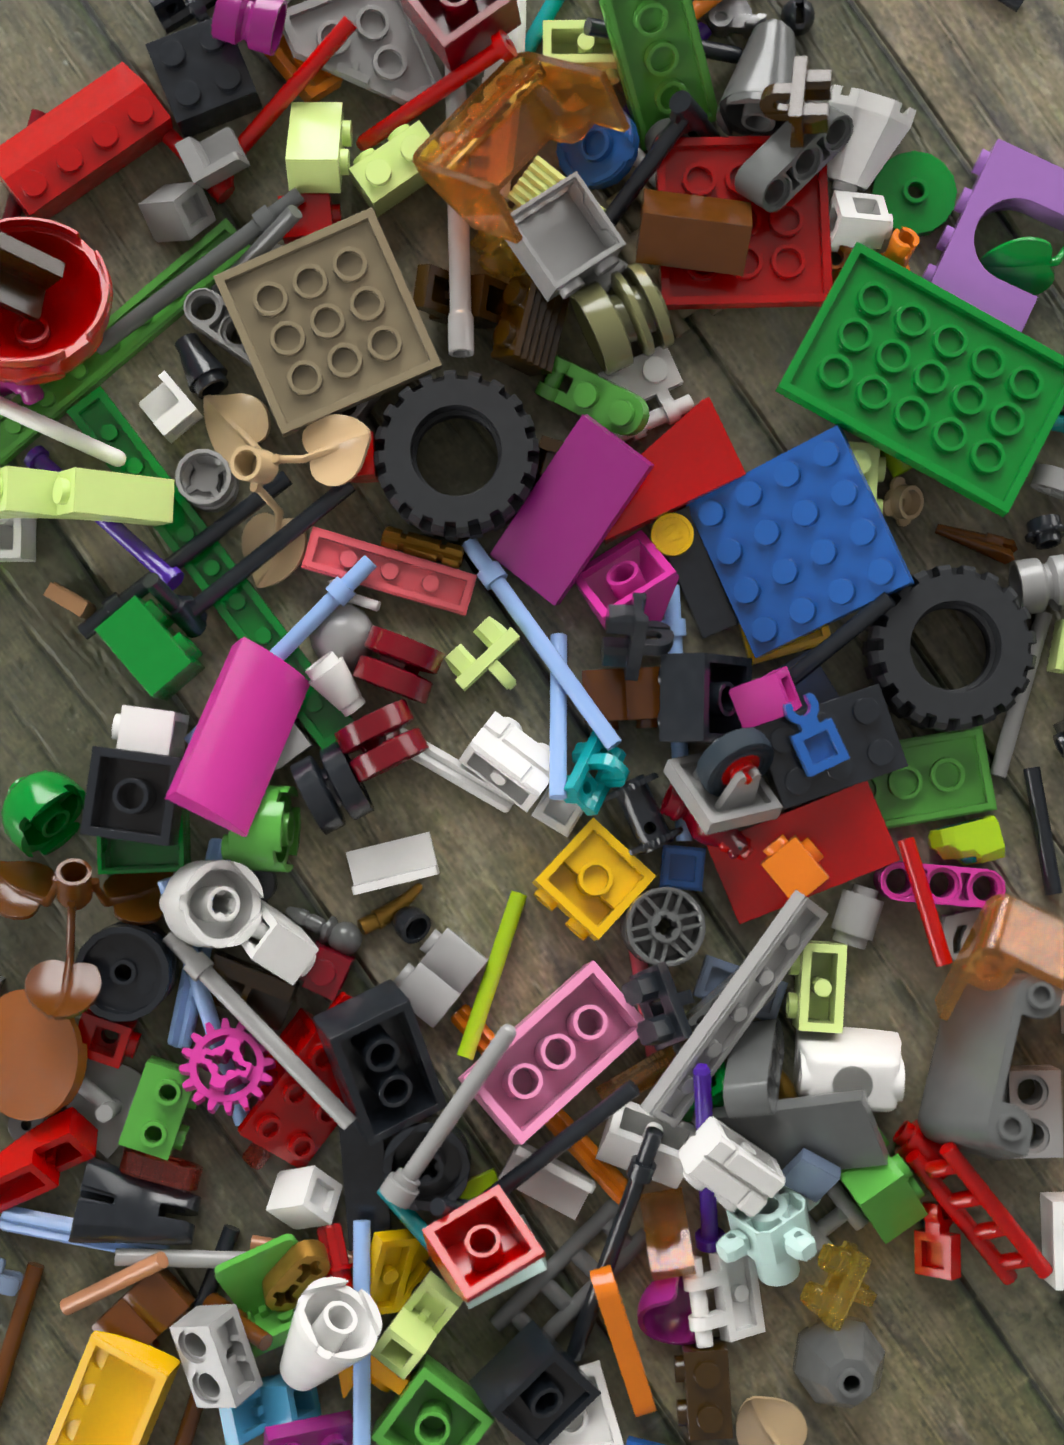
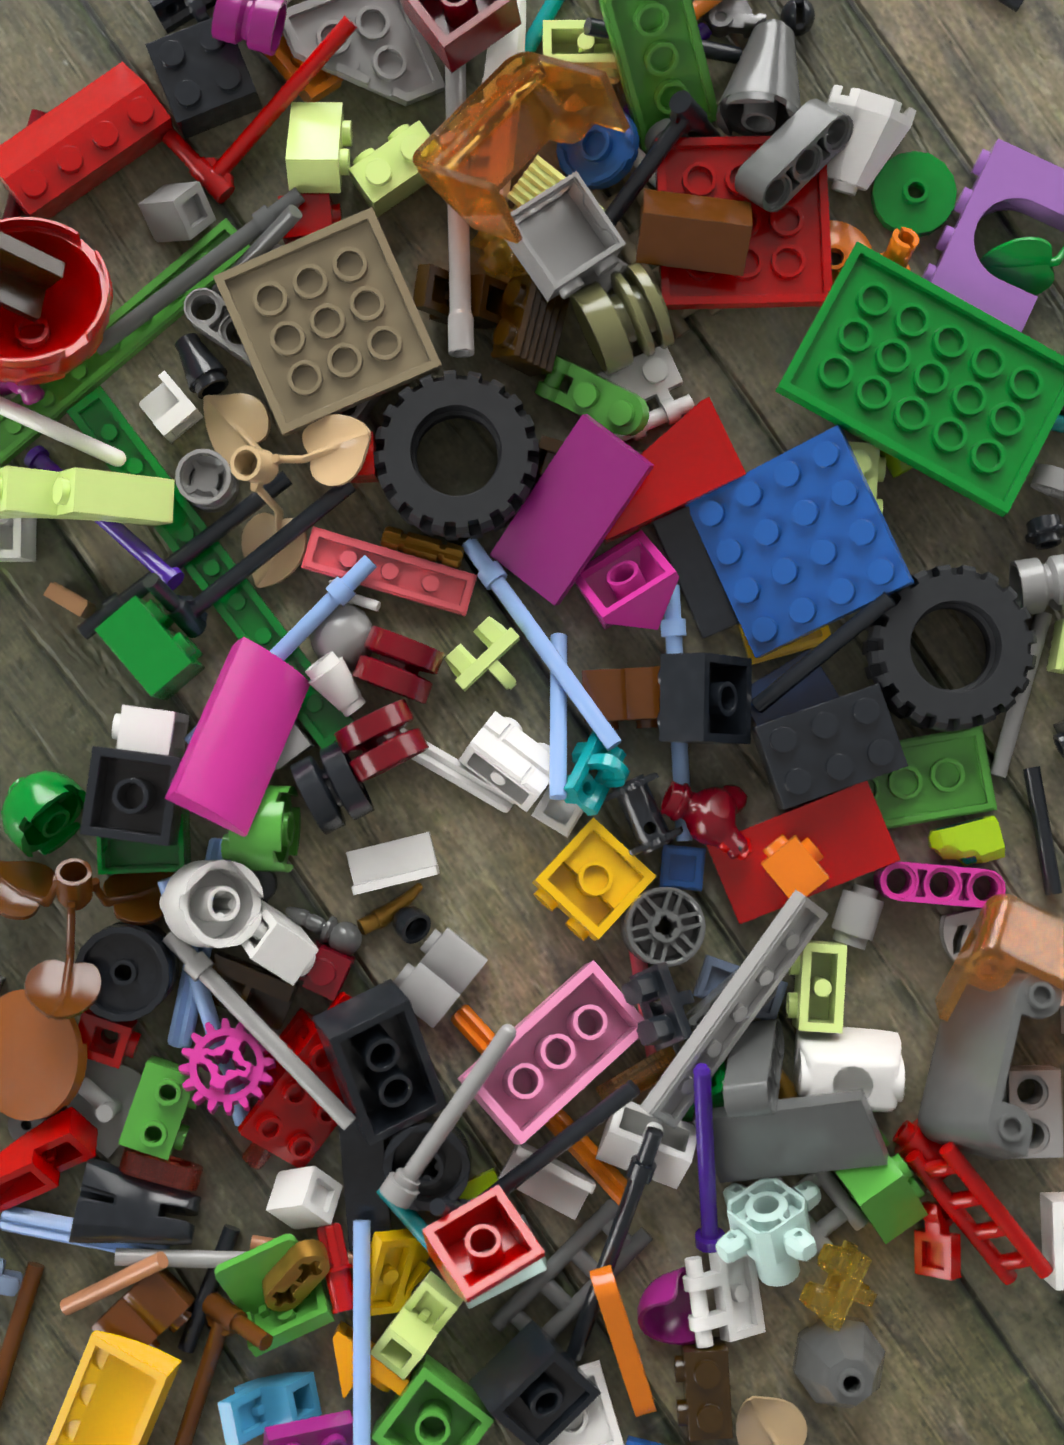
(212, 158): light grey panel -> none
(216, 1356): light grey brick -> none
(328, 1332): white cone -> none
(491, 975): lime bar -> none
(501, 48): red bar -> none
(635, 625): black hips -> none
(667, 1234): clear orange plate -> none
(672, 534): yellow piece -> none
(726, 782): light grey plate -> none
(730, 1167): white brick -> none
(763, 698): dark pink panel -> none
(804, 116): dark brown hips -> none
(811, 1175): sand blue tile -> none
(817, 742): blue plate -> none
(859, 219): white brick -> none
(903, 501): tan plate -> none
(925, 901): red bar -> none
(988, 544): reddish brown piece -> none

